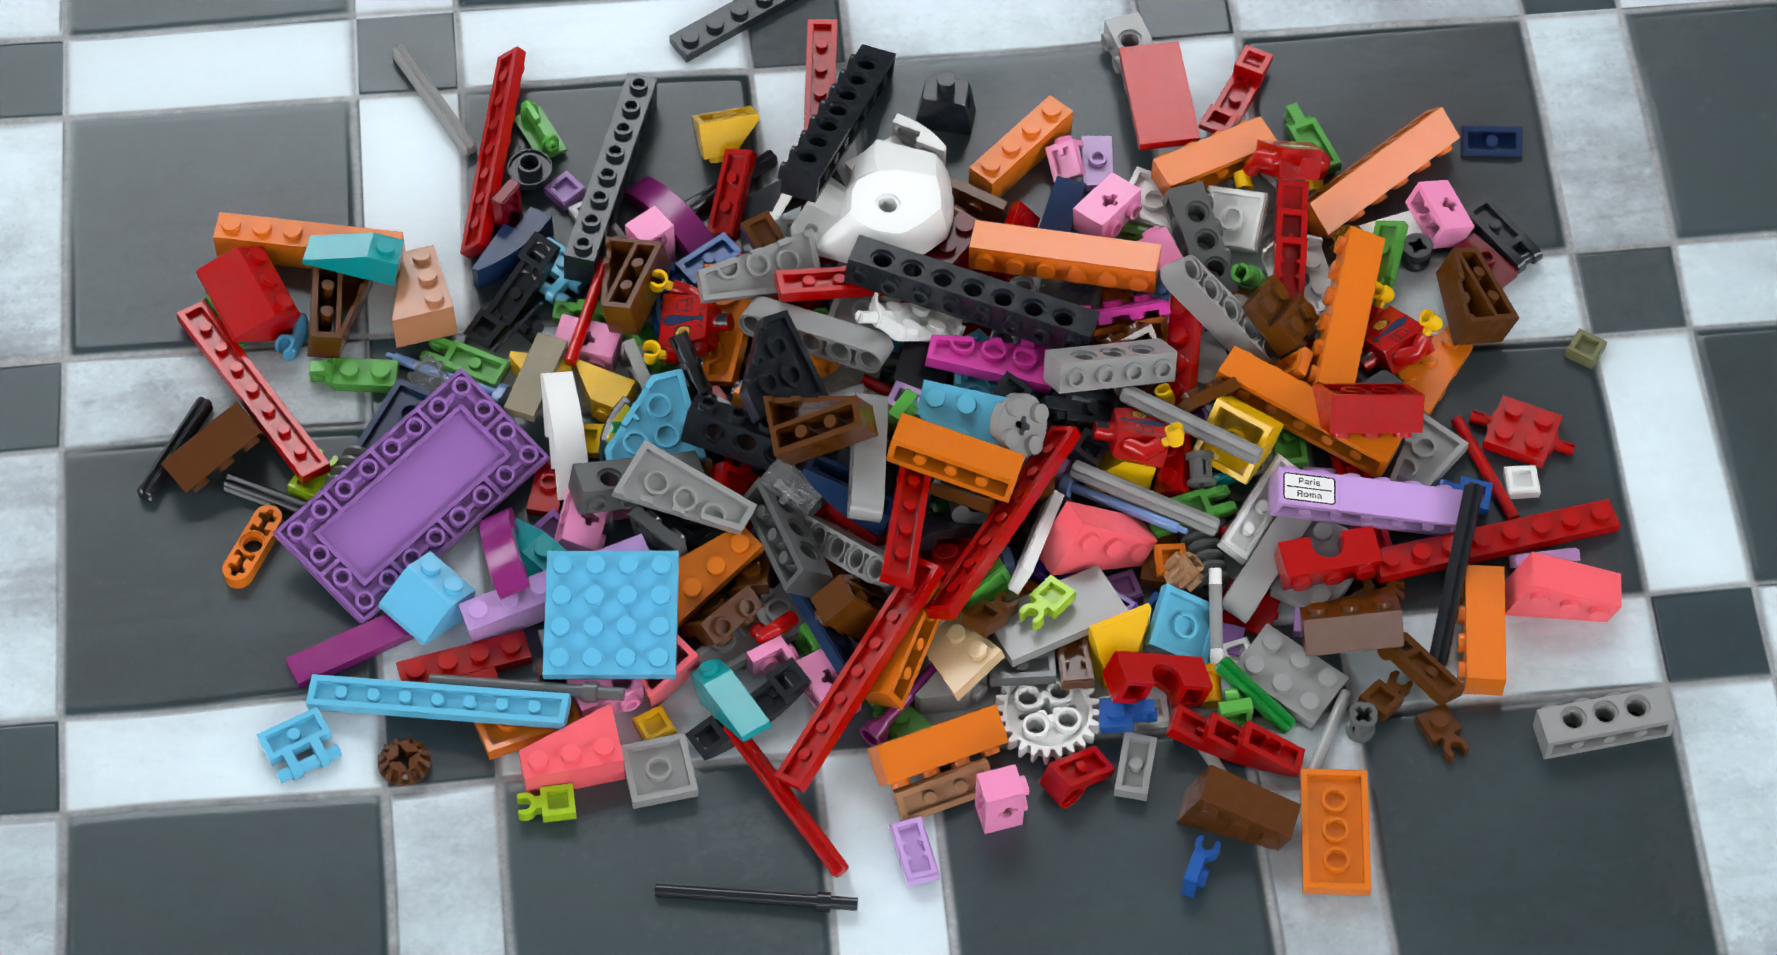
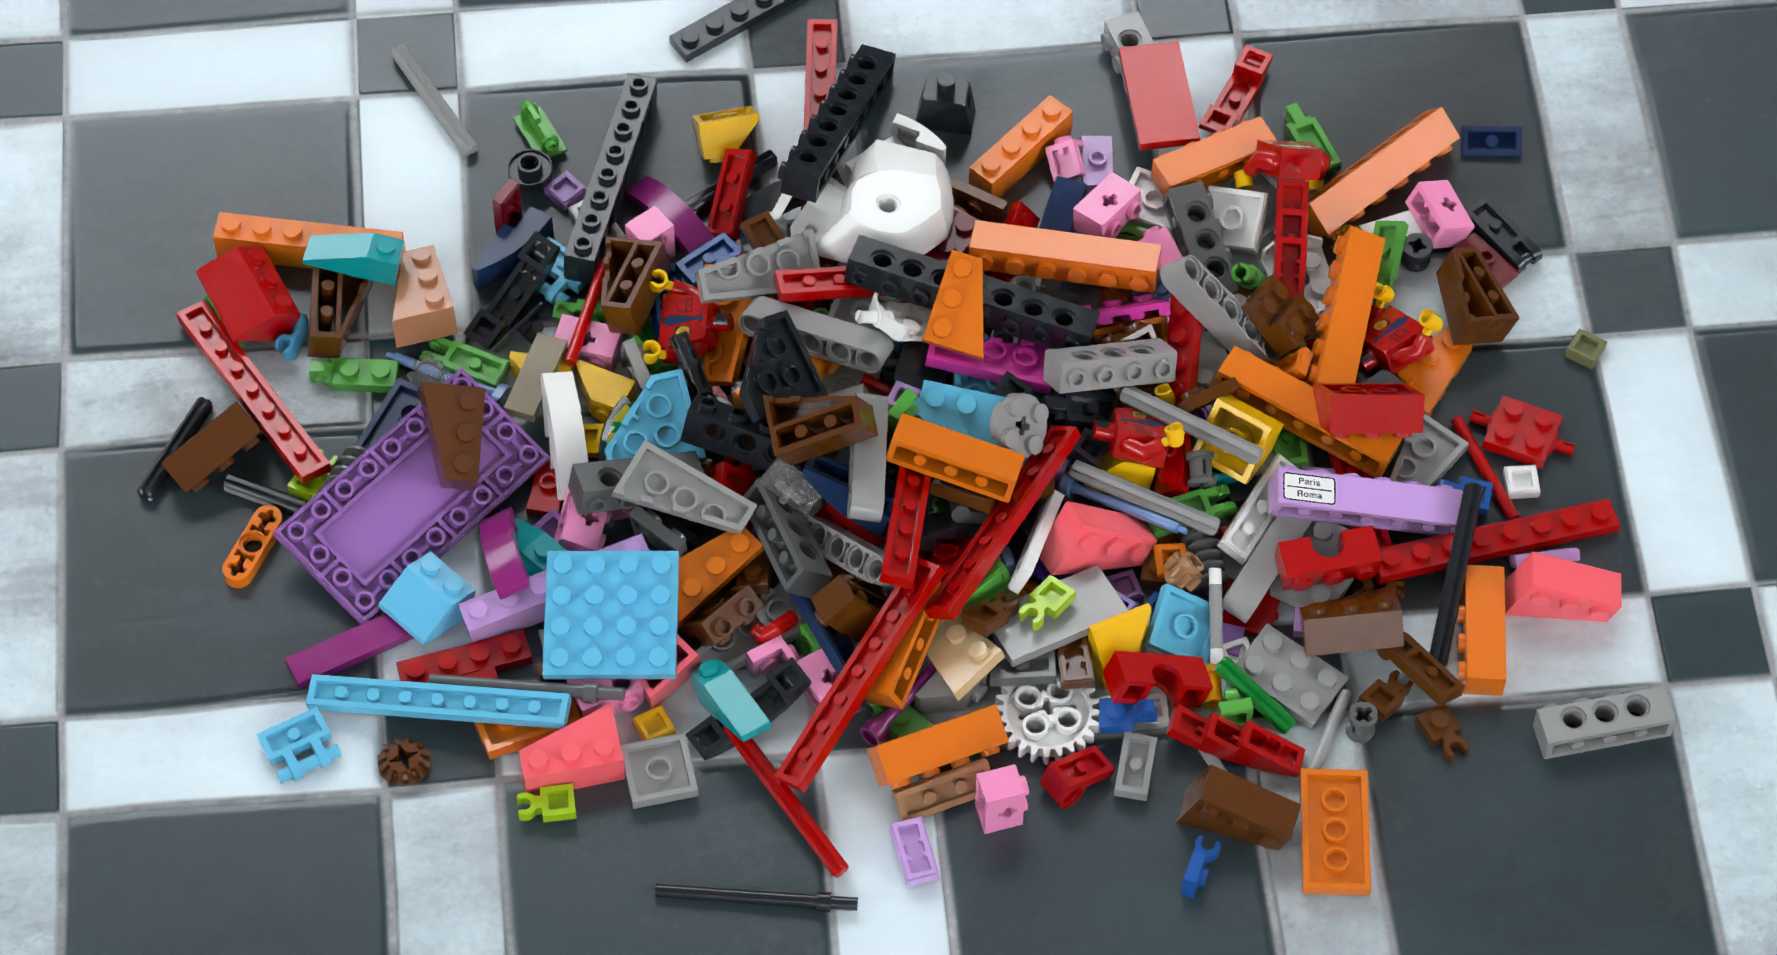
(455, 431): none -> reddish brown wedge
(493, 151): red plate -> none
(958, 308): none -> orange wing

